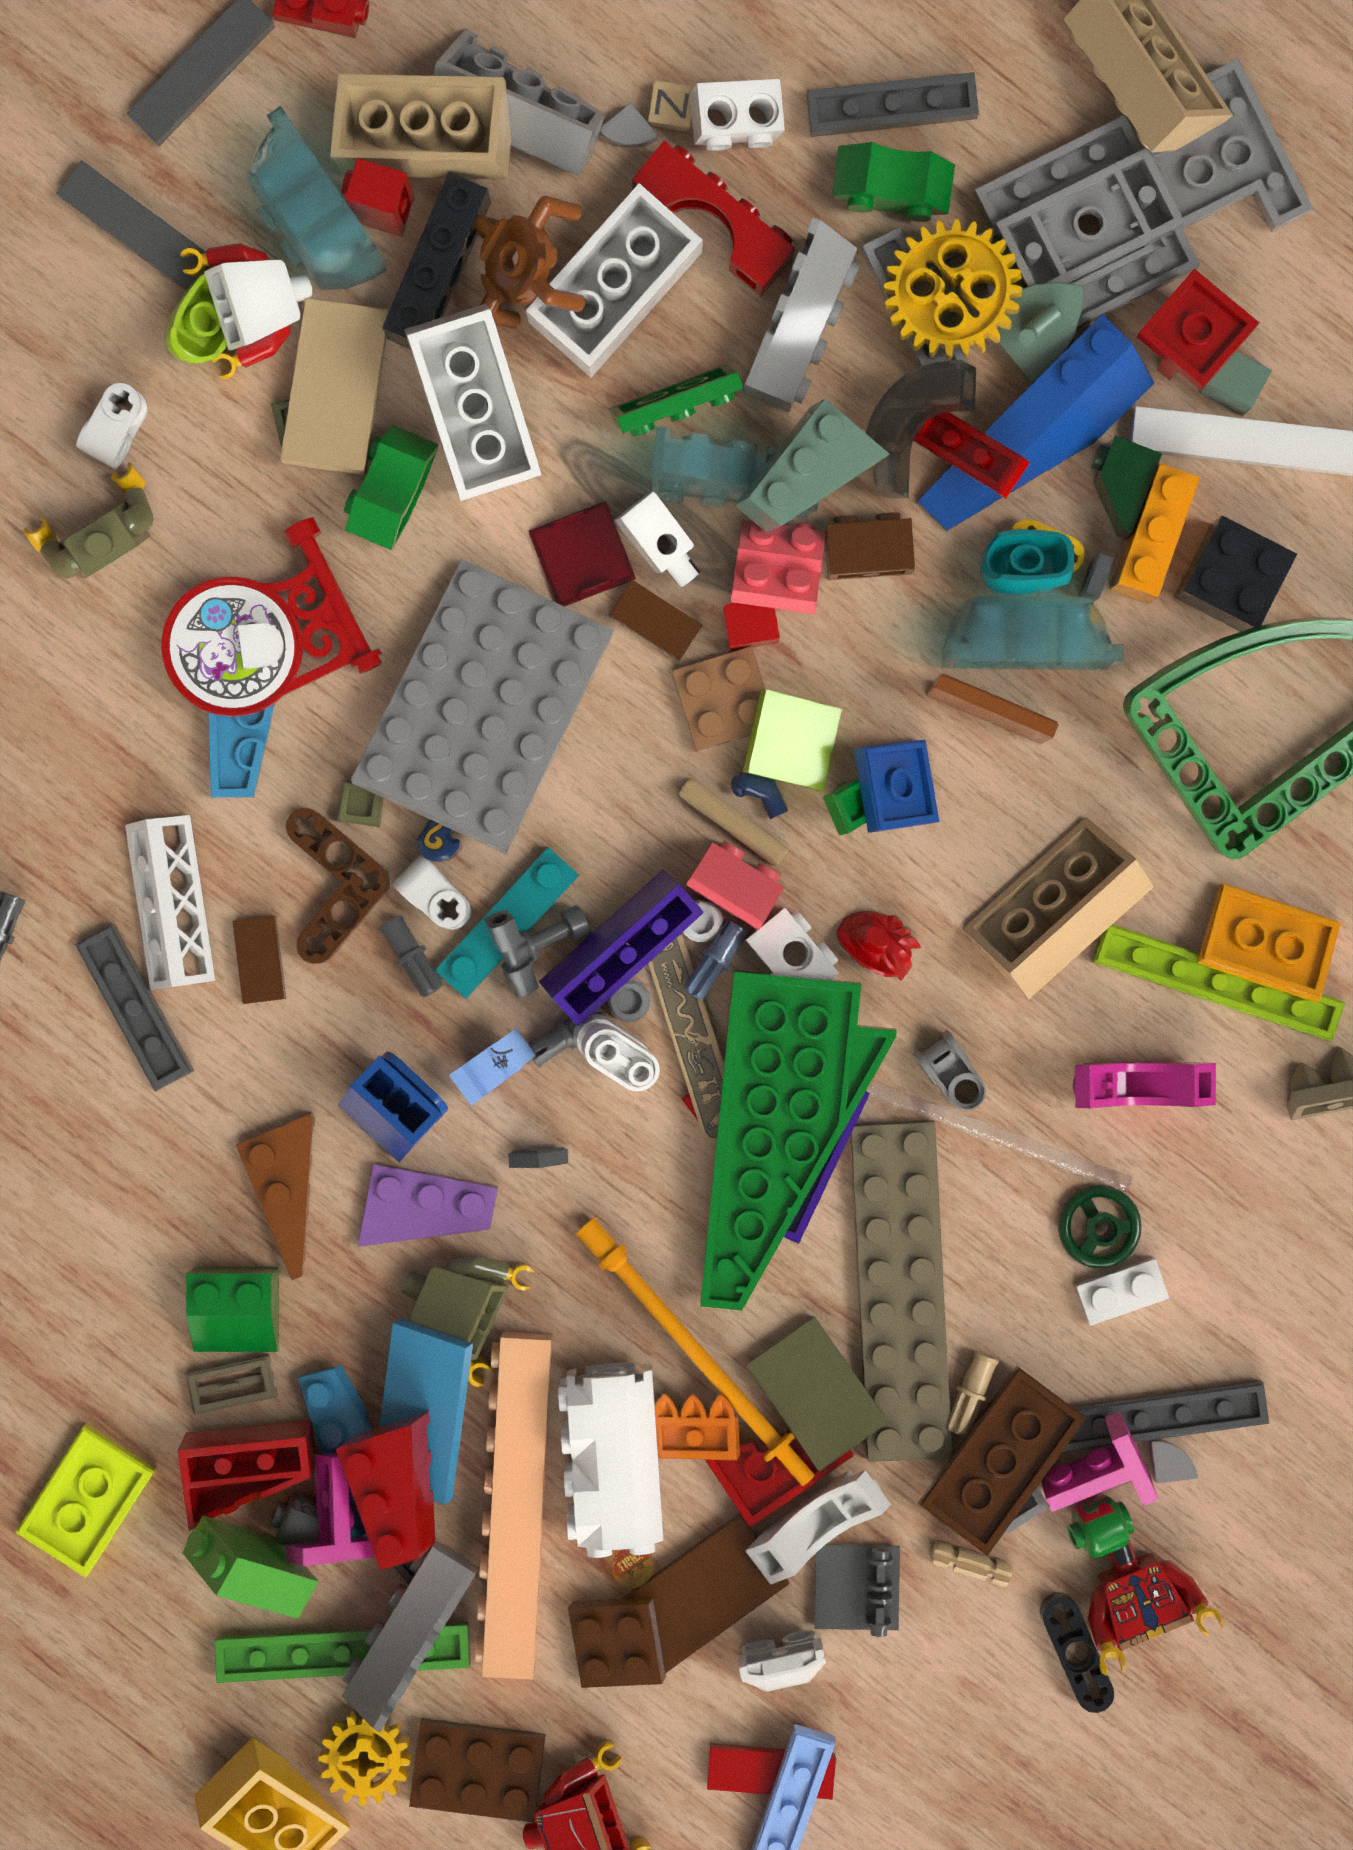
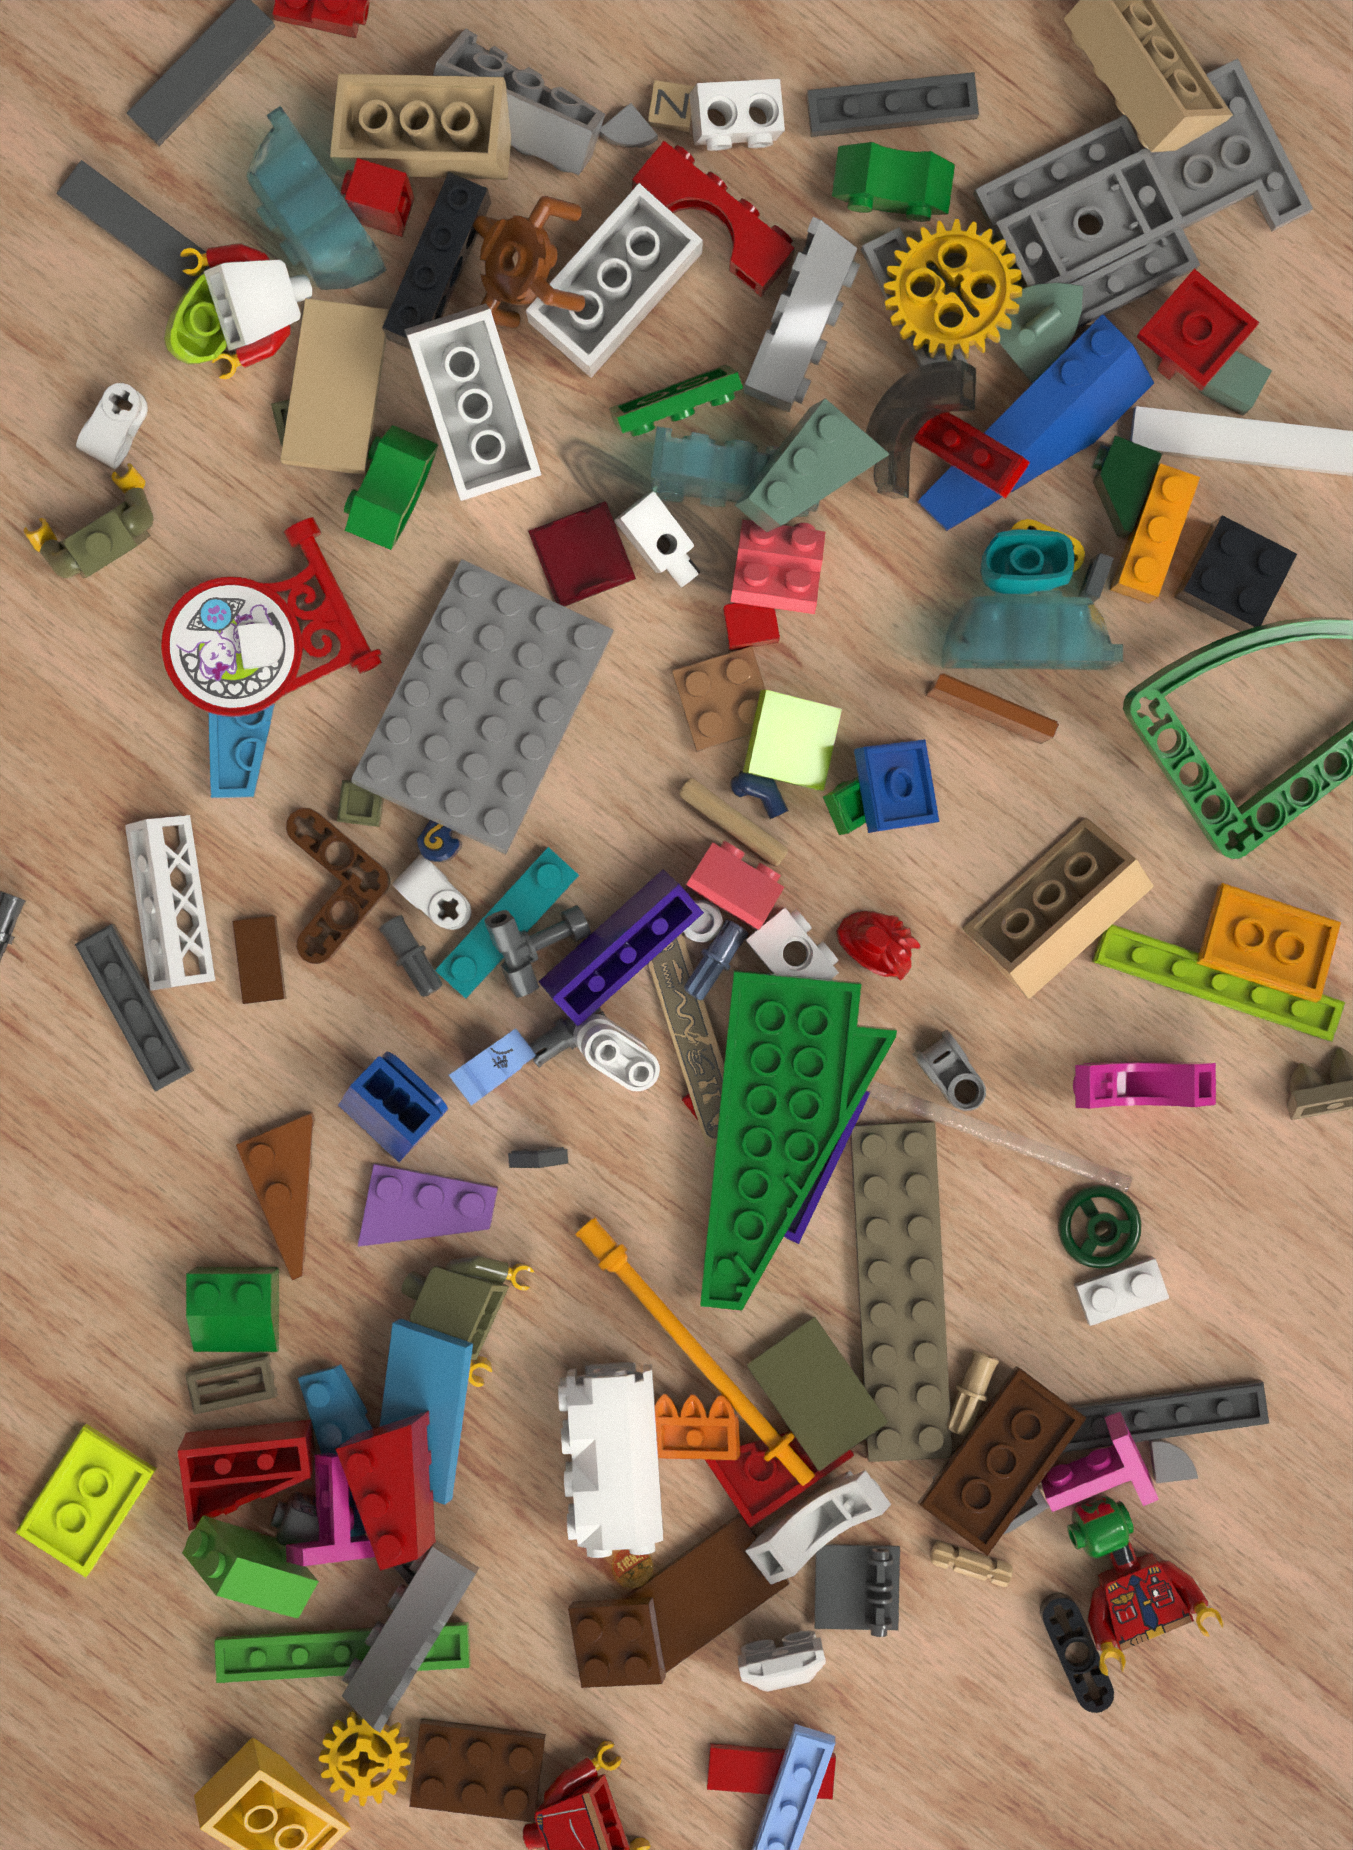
(516, 1505): light nougat brick -> none
(630, 1002): light grey tile -> none
(655, 620): reddish brown tile -> none
(869, 547): reddish brown brick -> none

